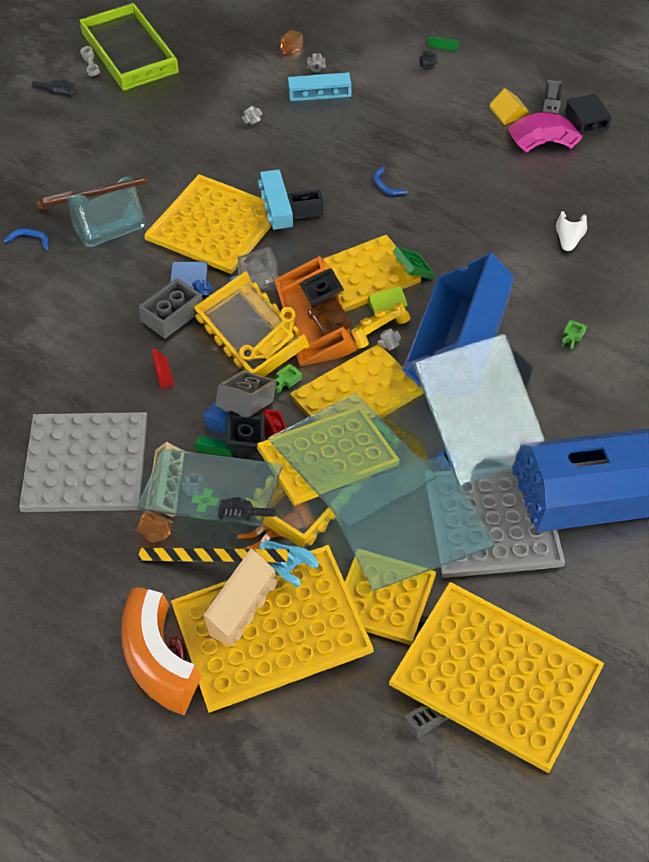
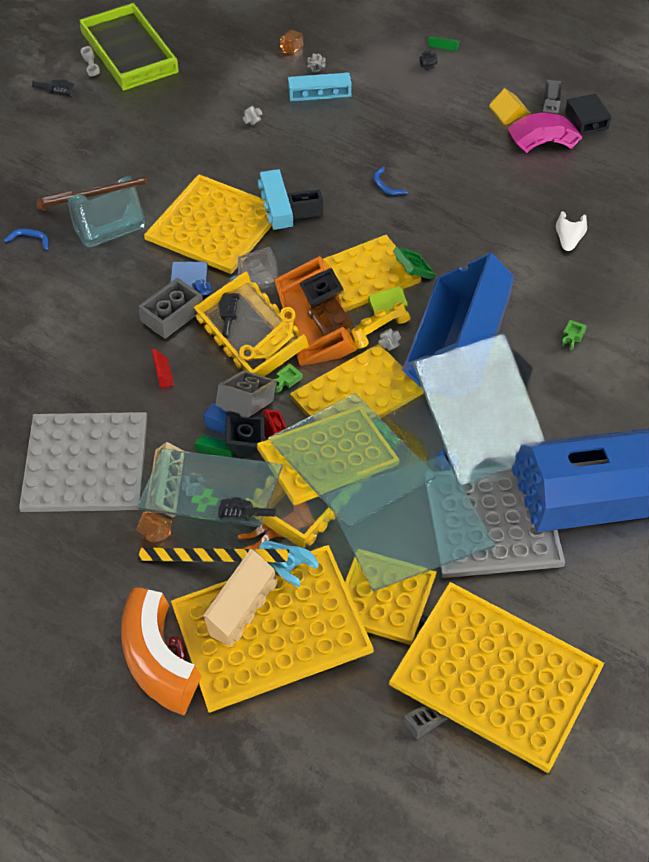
(227, 310): none -> black piece

